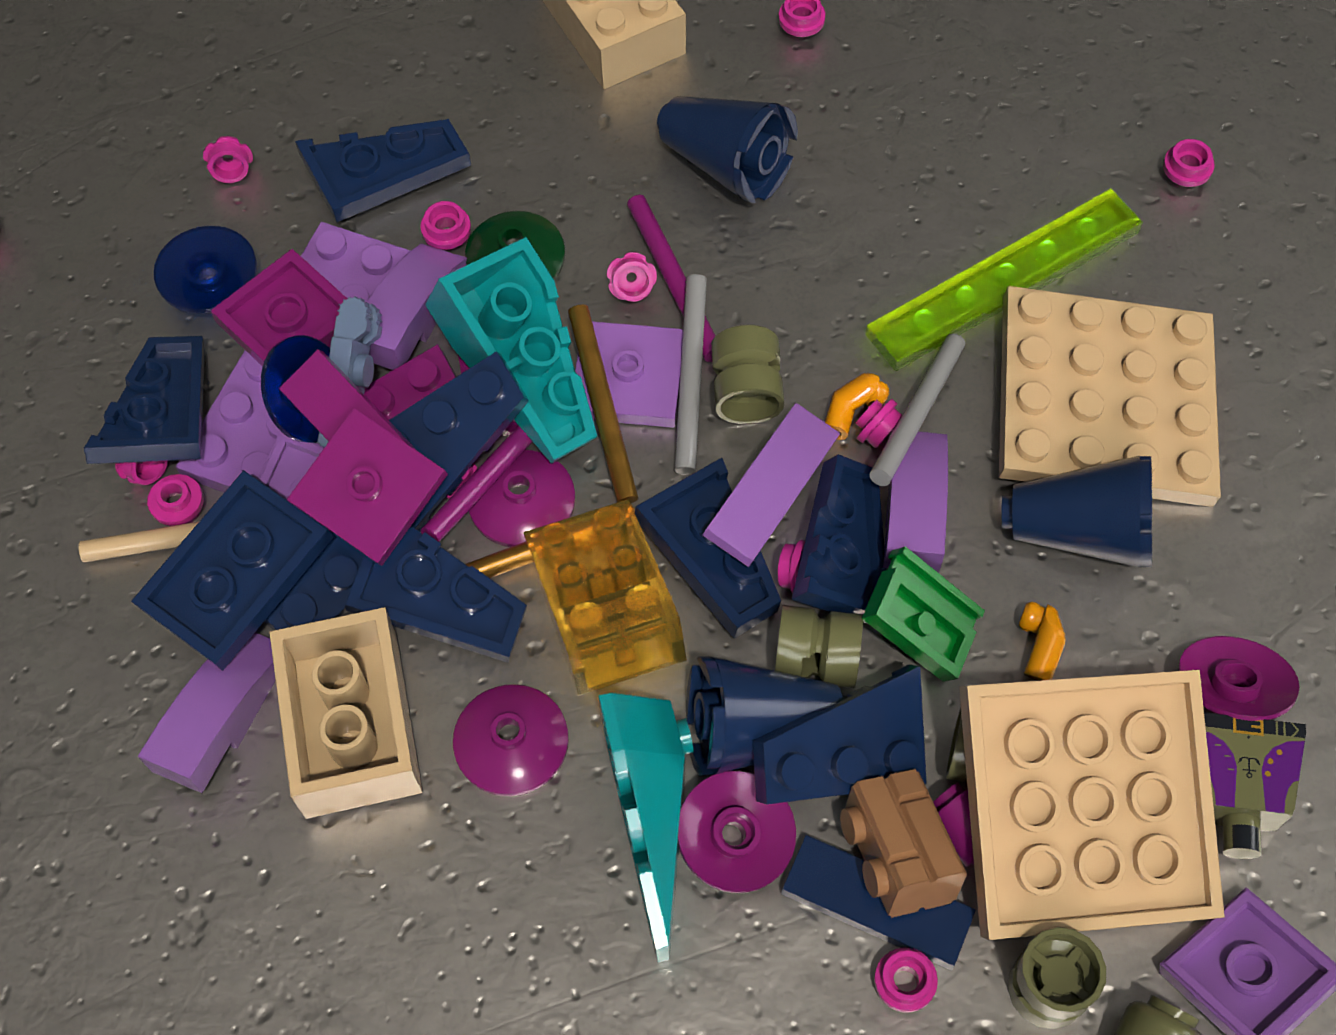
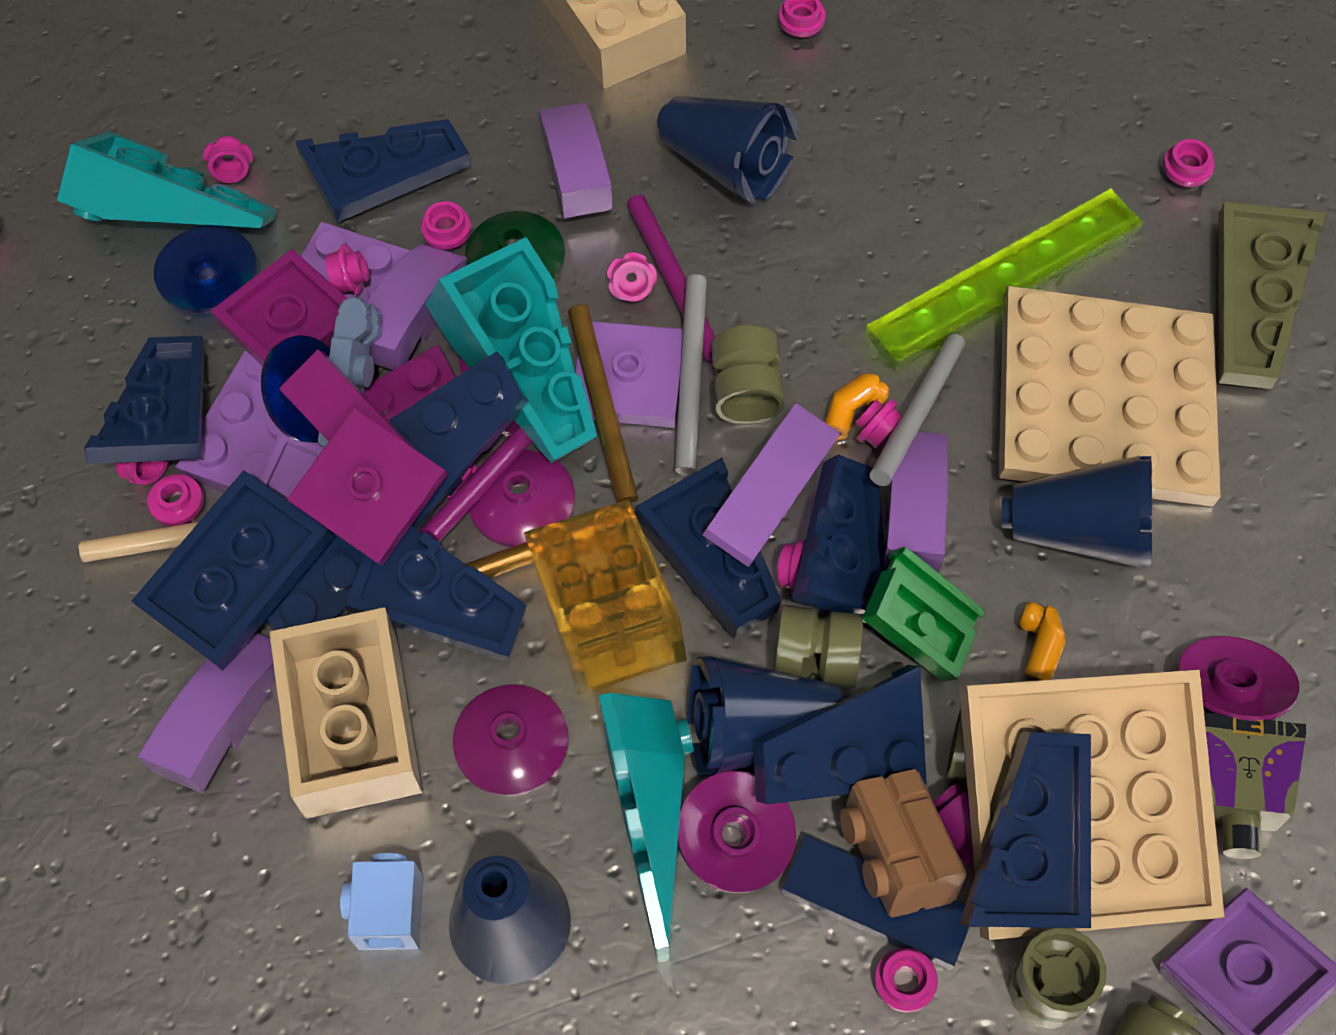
(131, 182): none -> teal wedge
(347, 269): none -> dark pink plate
(383, 903): none -> light blue brick
(509, 921): none -> dark blue cone
(576, 160): none -> medium lavender slope
(1039, 840): none -> dark blue wing
(1260, 285): none -> olive wing

